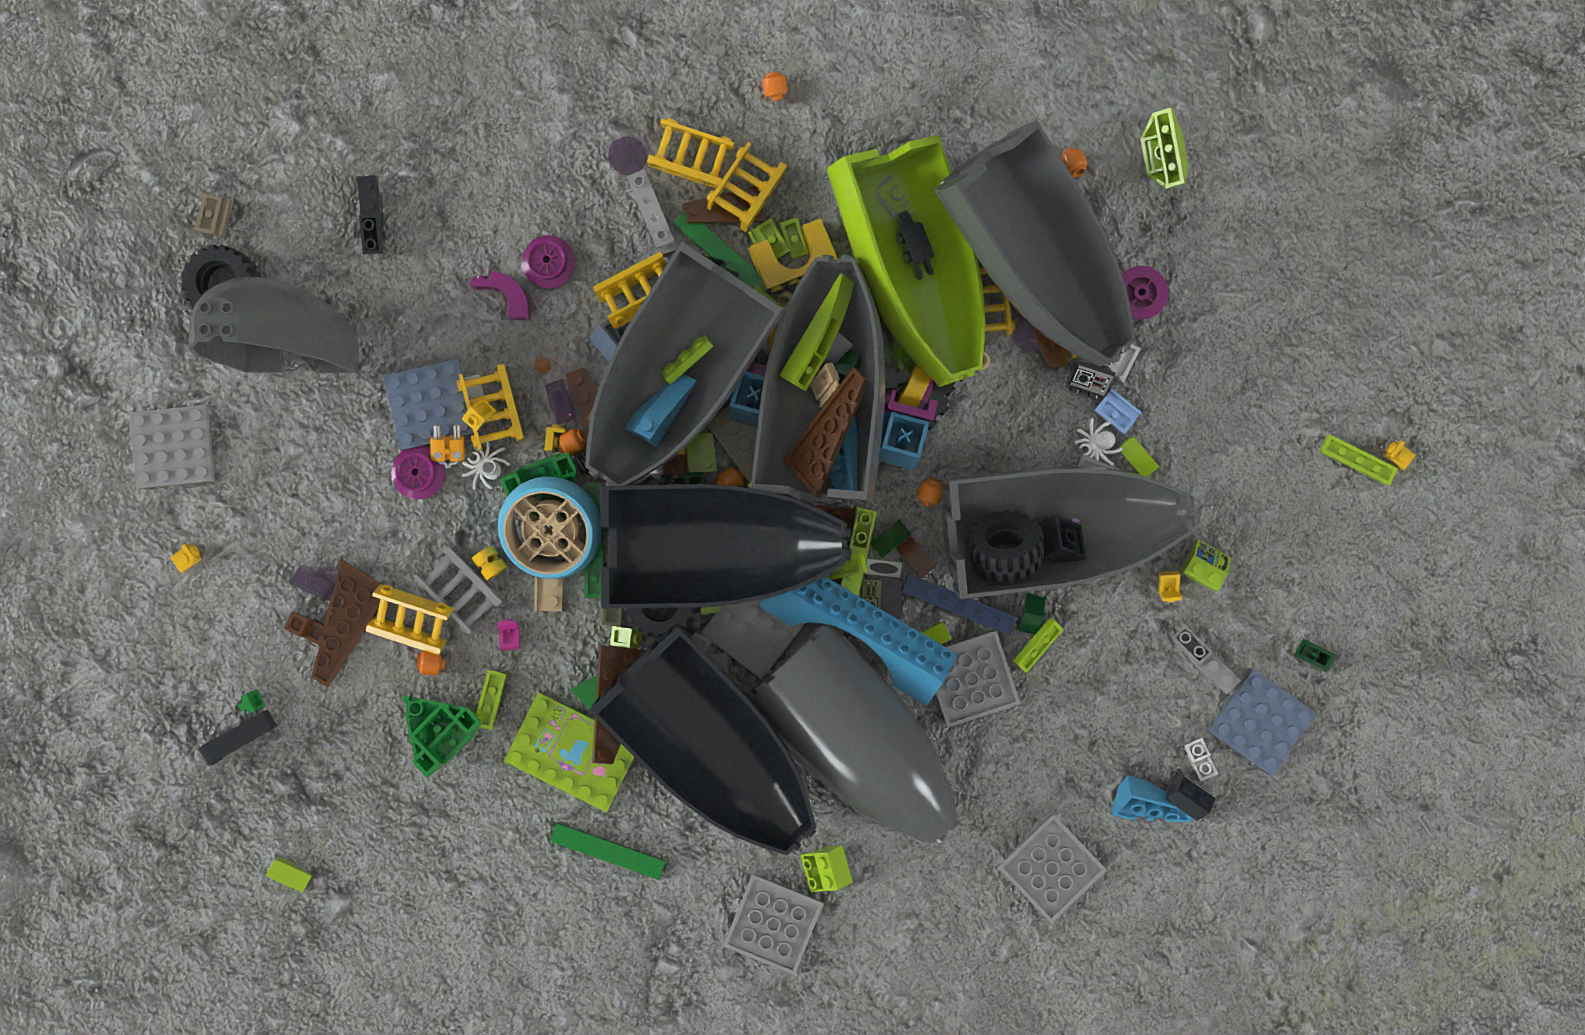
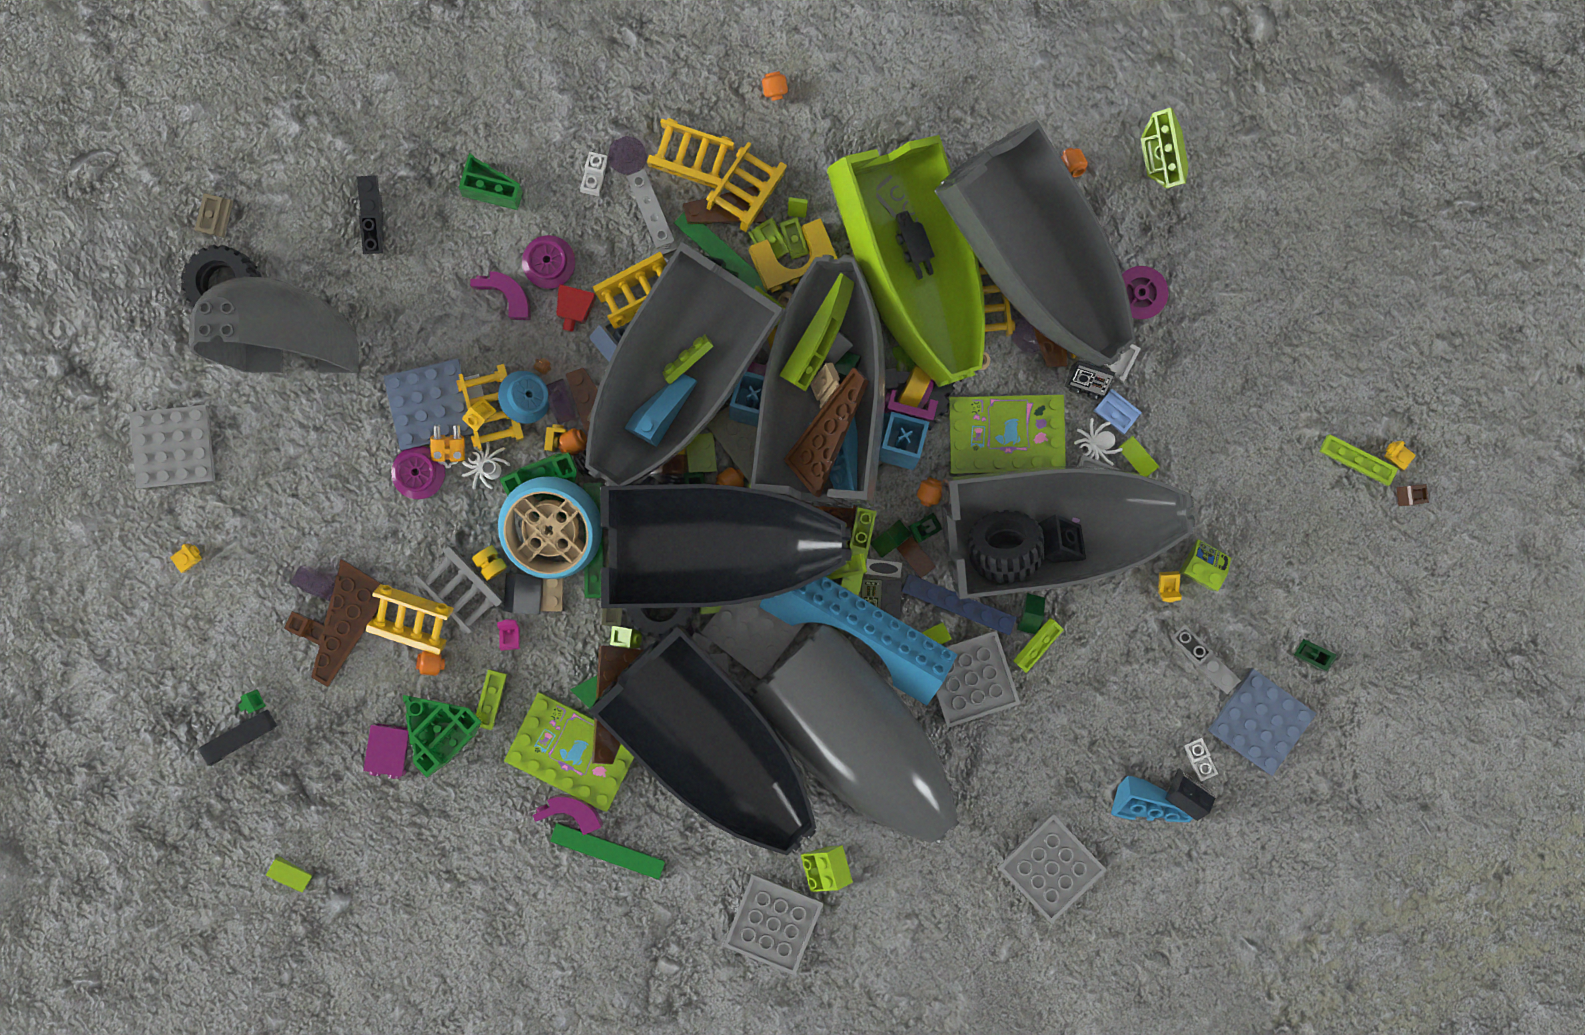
(386, 750): none -> magenta panel
(488, 185): none -> green wedge
(522, 593): none -> black slope
(523, 397): none -> dark azure piece
(574, 306): none -> red torso
(580, 810): none -> magenta arch
(594, 174): none -> white slope
(797, 207): none -> lime slope
(925, 528): none -> dark green slope
(1006, 433): none -> lime plate
(1412, 495): none -> reddish brown slope

